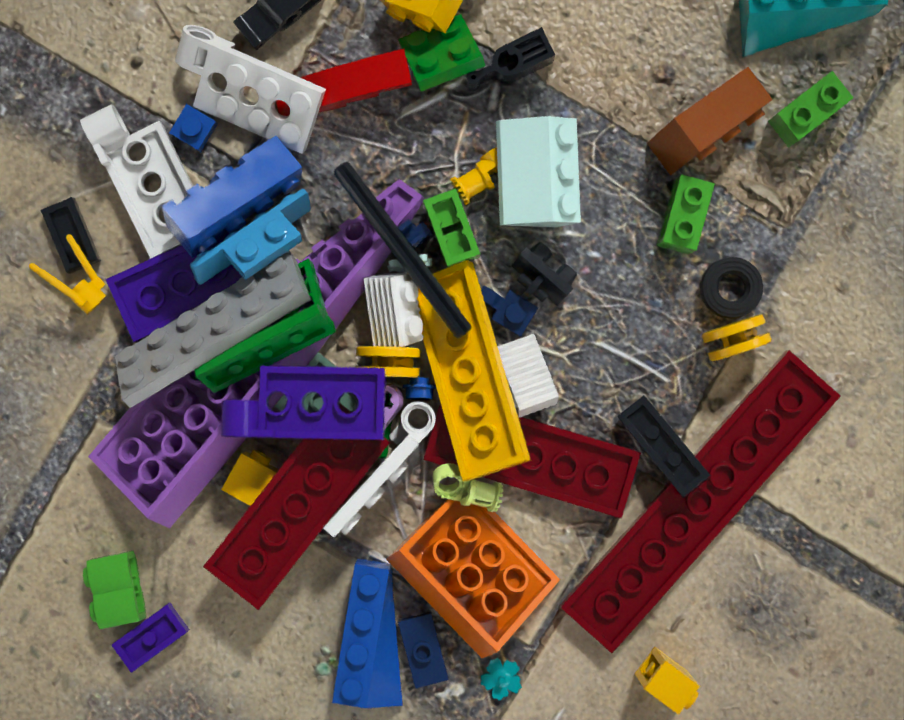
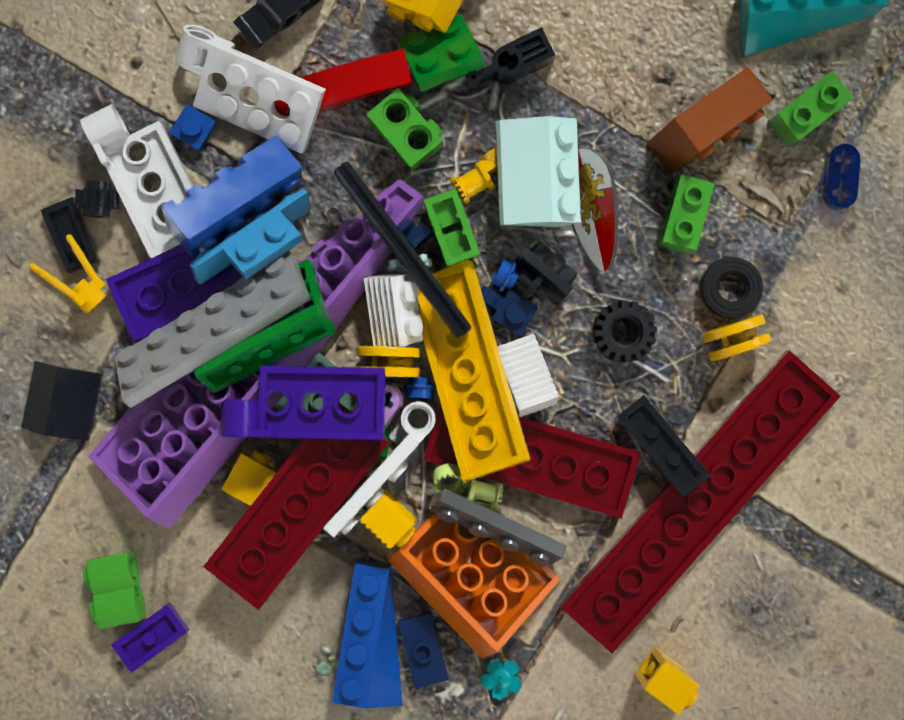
(61, 401): none -> black slope
(96, 199): none -> black gear
(390, 521): none -> yellow brick
(398, 134): none -> bright green brick
(487, 523): none -> dark grey plate
(505, 275): none -> blue plate
(597, 209): none -> shield
(645, 331): none -> black tyre
(849, 178): none -> clear blue beam

